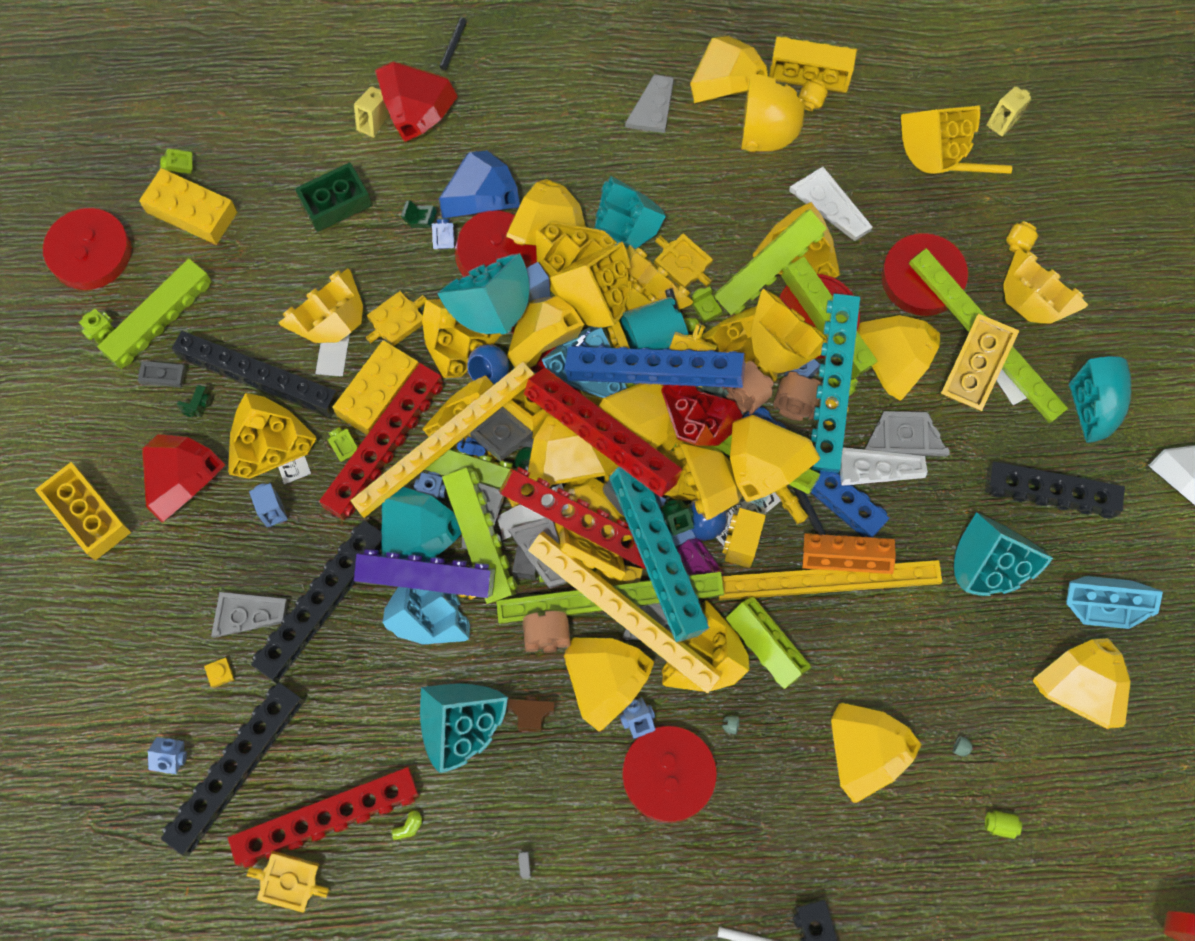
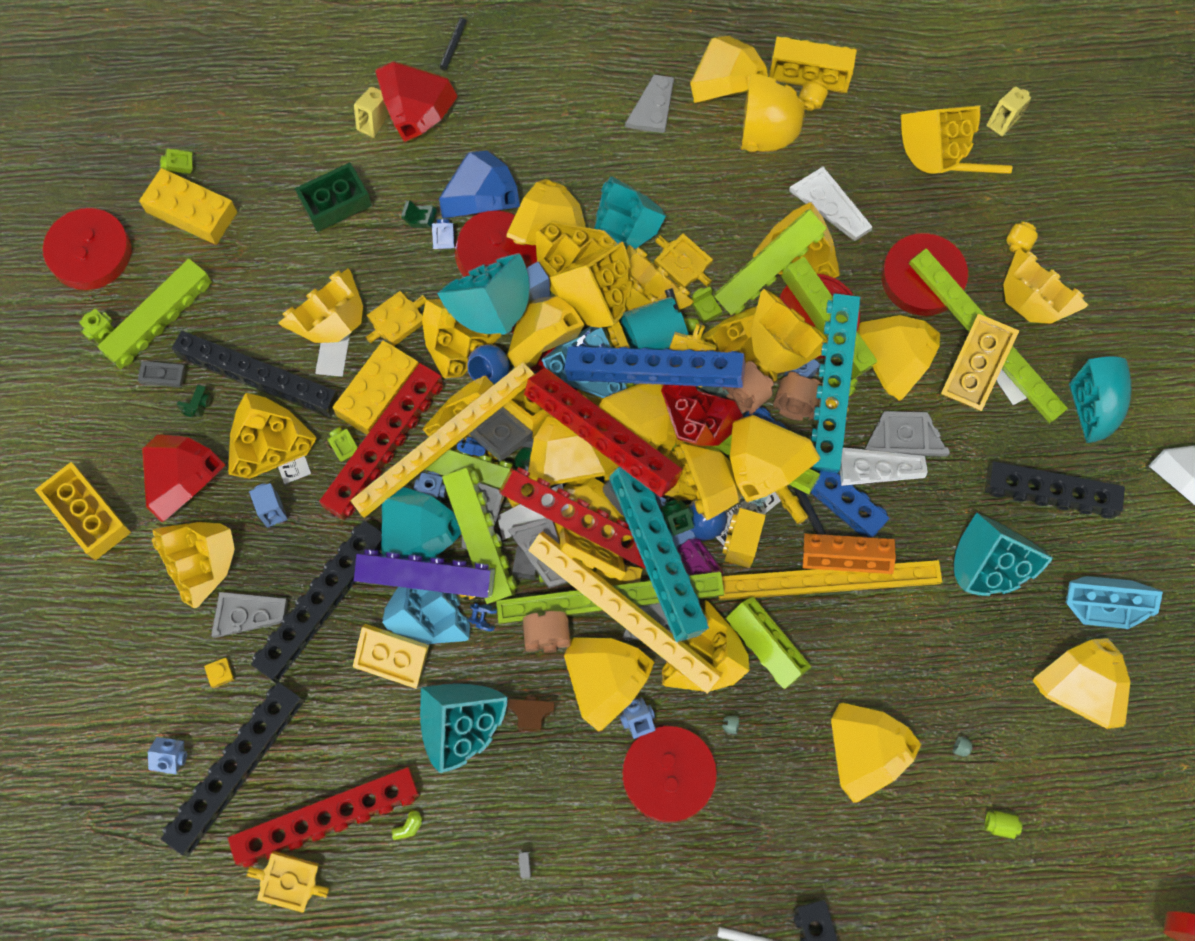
(195, 557): none -> yellow brick
(390, 656): none -> yellow plate
(481, 623): none -> blue piece

